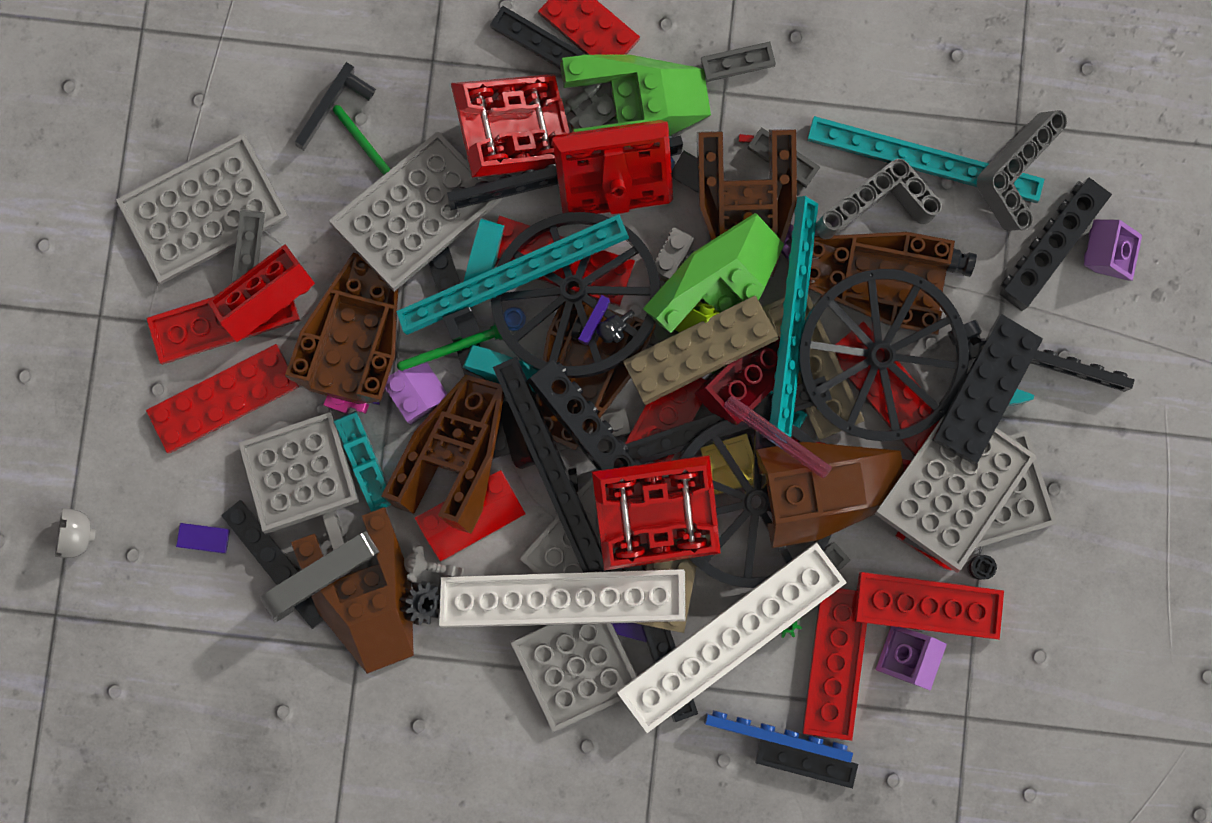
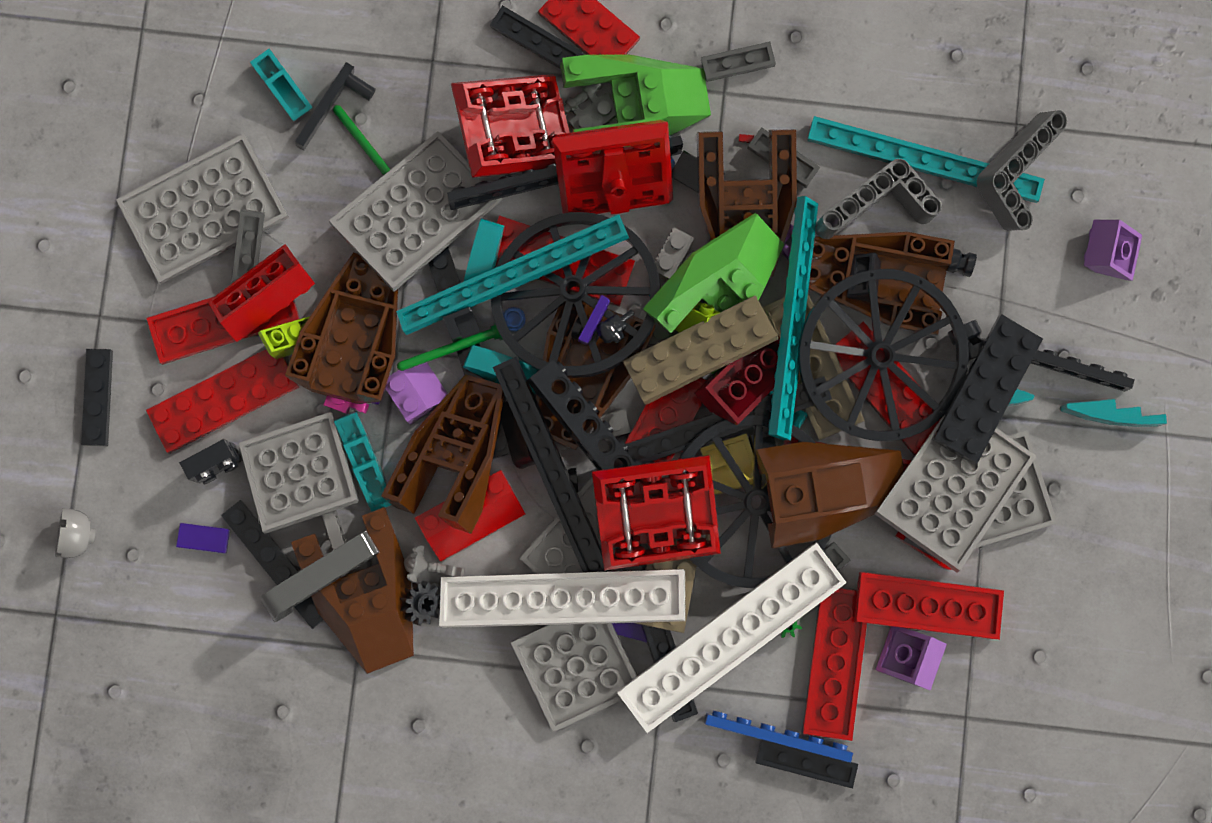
(97, 397): none -> black plate
(211, 461): none -> black piece
(281, 84): none -> teal slope
(282, 338): none -> lime slope
(777, 437): clear pink axle -> none
(863, 263): none -> black slope
(977, 568): black wheel -> none
(1094, 198): black brick -> none
(1106, 413): none -> teal slope

